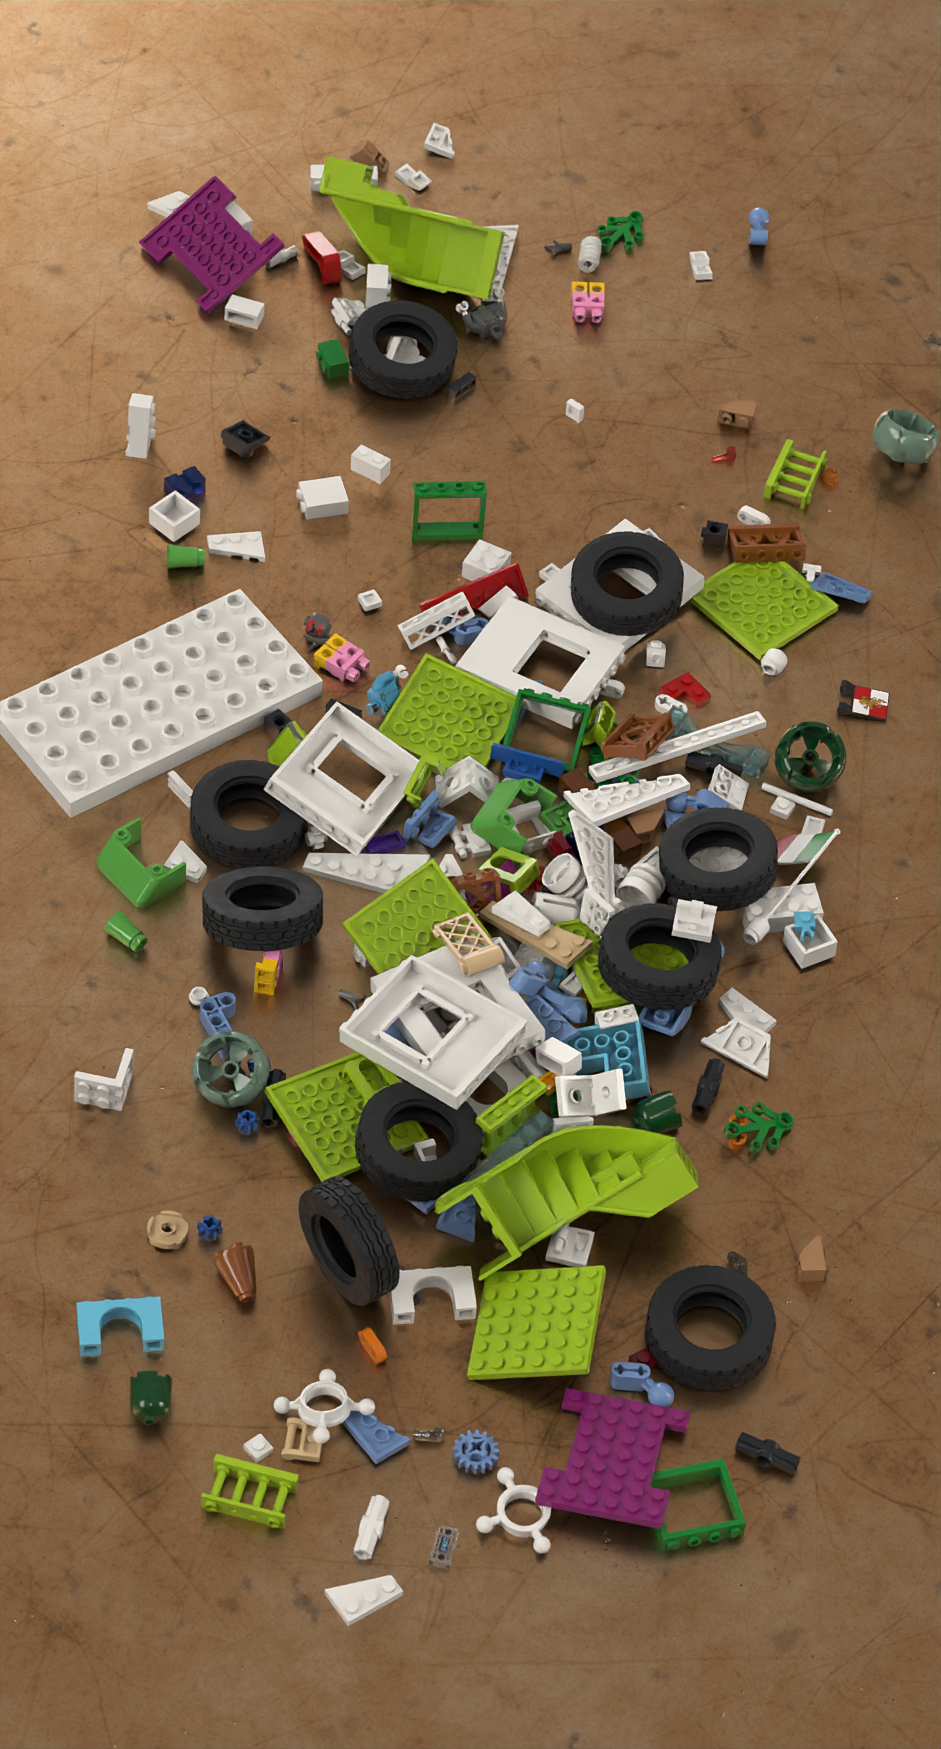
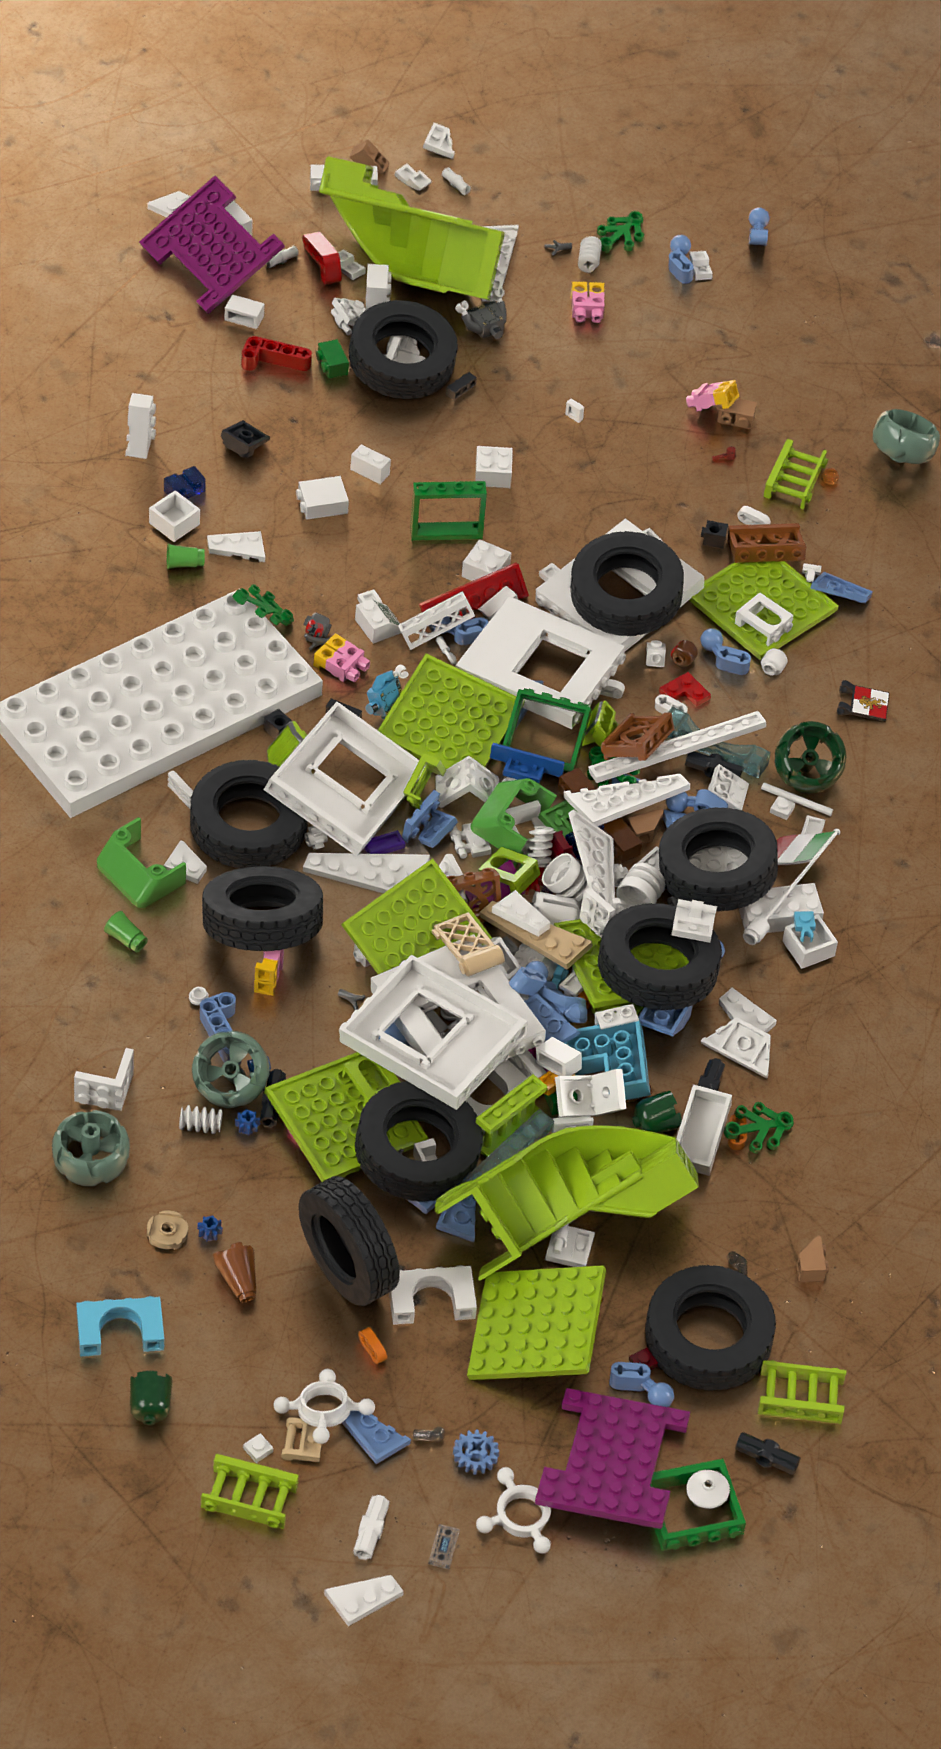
(87, 1129): none -> sand green wheel
(200, 1119): none -> white piece
(265, 604): none -> green plant
(275, 353): none -> red beam
(376, 620): none -> white slope
(456, 181): none -> white pin
(494, 466): none -> white brick
(541, 845): none -> white piece
(679, 264): none -> medium blue beam
(684, 653): none -> reddish brown head
(703, 1126): none -> white piece
(708, 1496): none -> white dish
(715, 394): none -> hips
(727, 658): none -> medium blue beam
(748, 613): none -> white panel
(797, 1408): none -> lime fence

